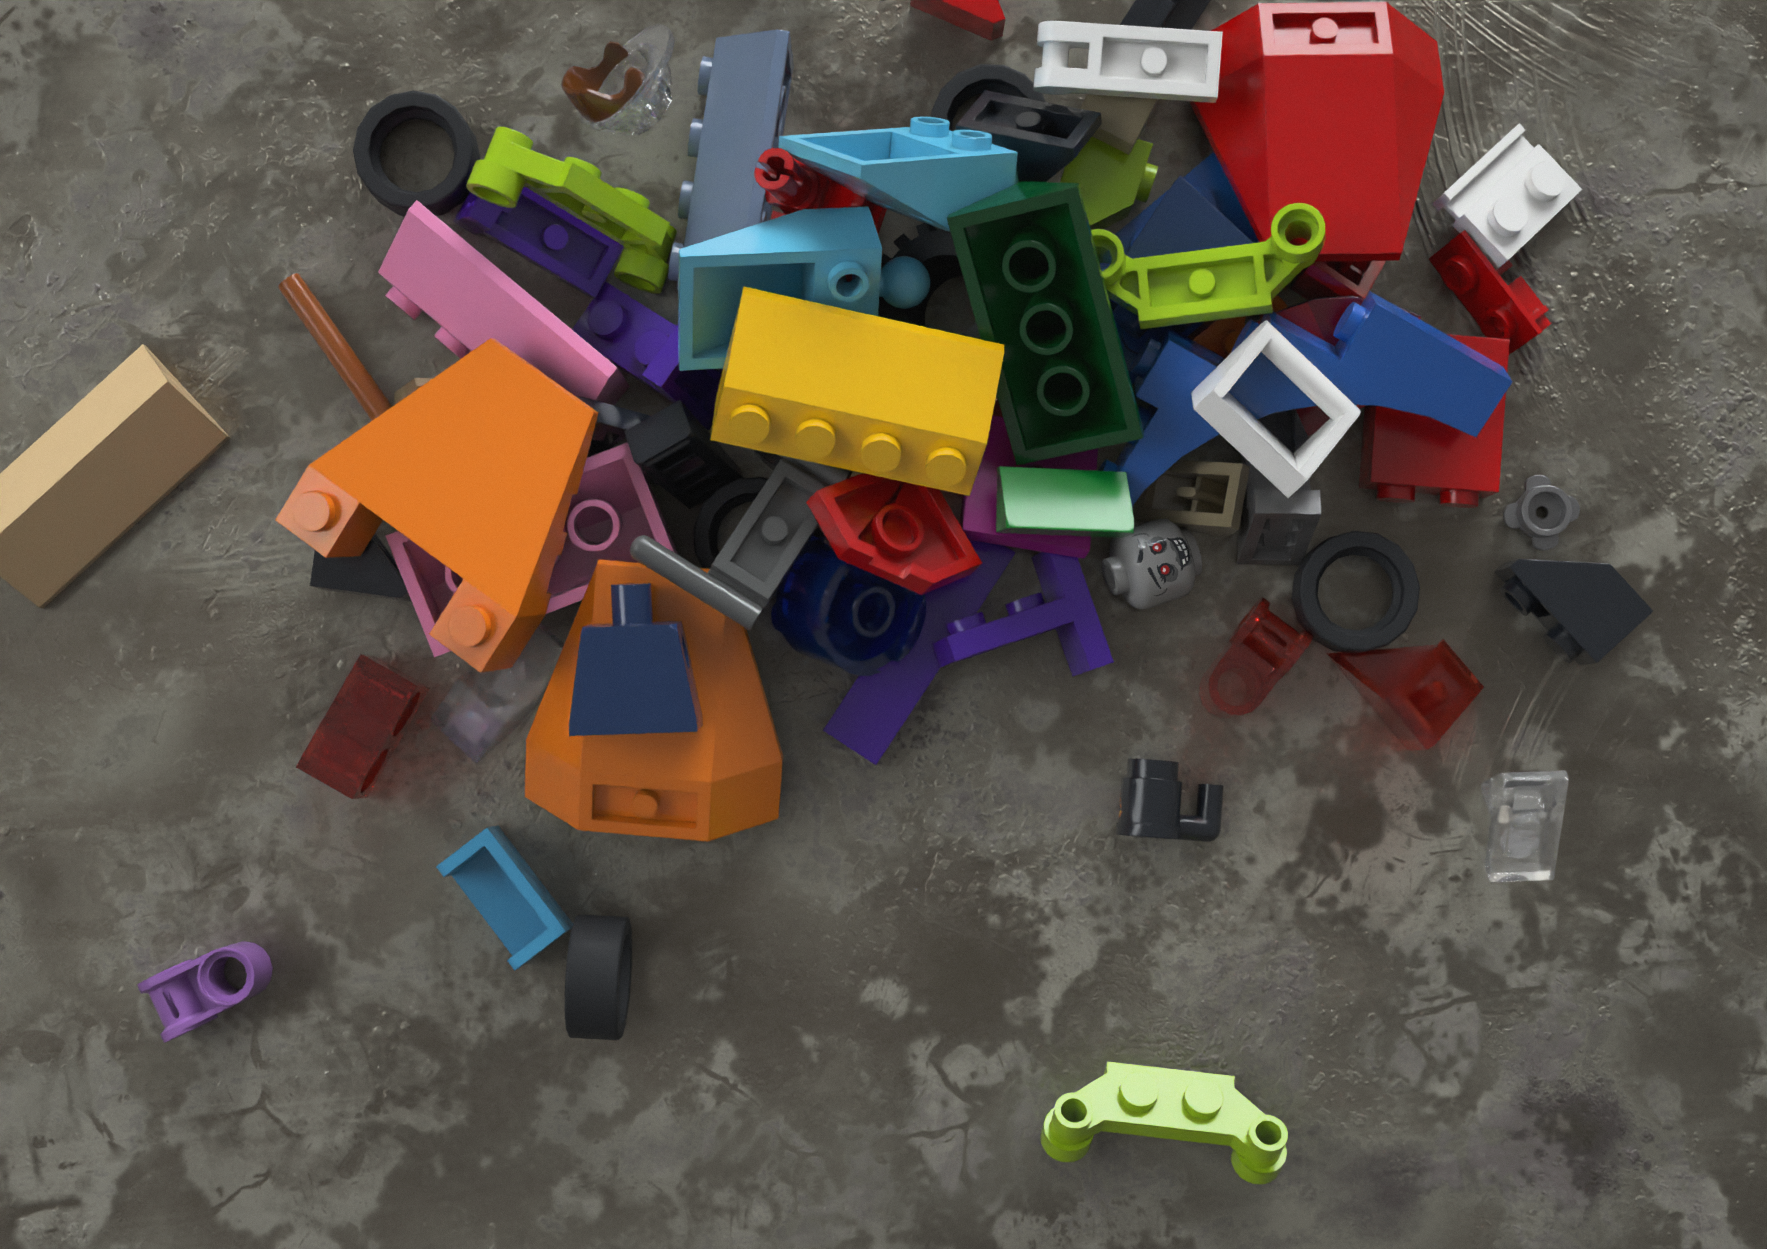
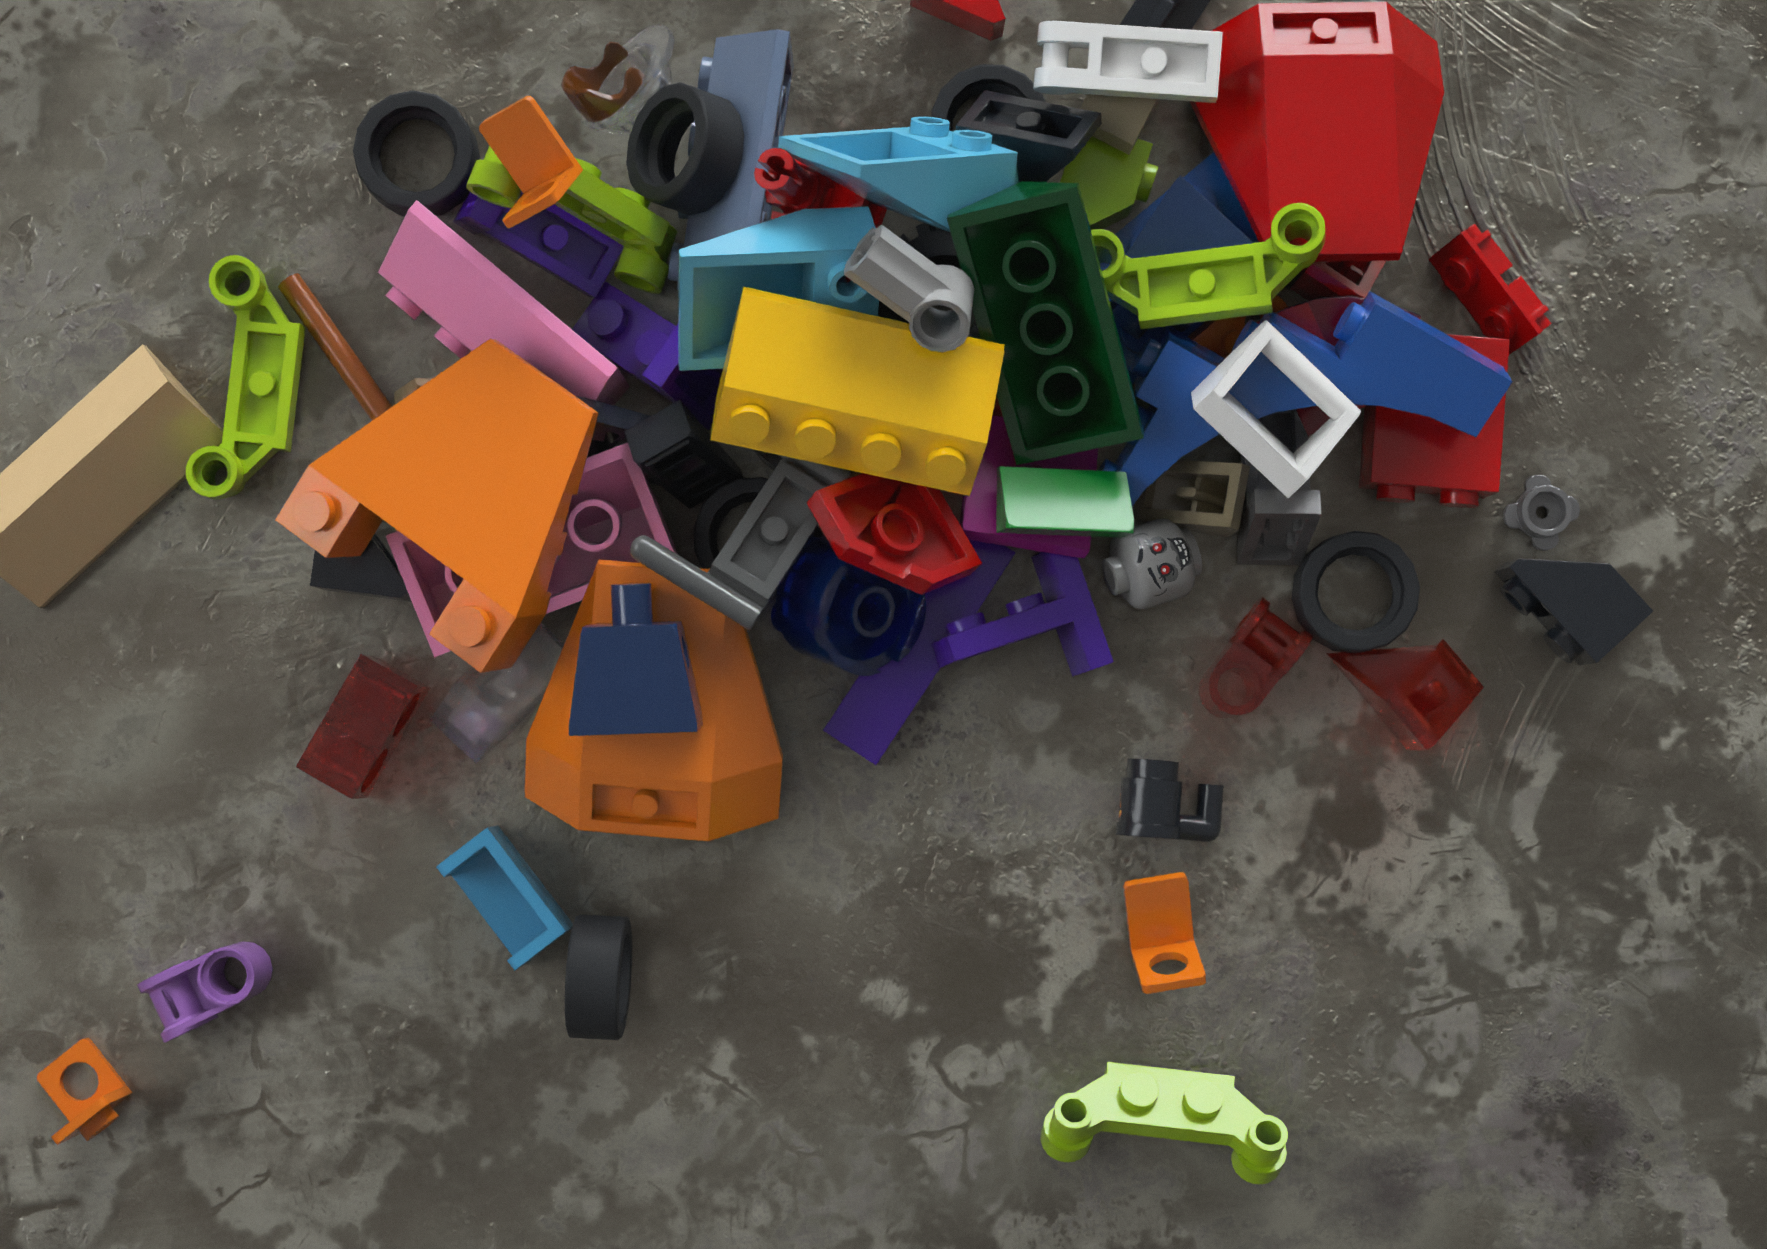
(86, 1115): none -> orange bracket
(260, 382): none -> lime plate
(532, 156): none -> orange bracket
(712, 159): none -> black tyre
(913, 284): none -> light grey piece
(1161, 931): none -> orange bracket
(1508, 196): white plate -> none
(1524, 824): clear slope -> none

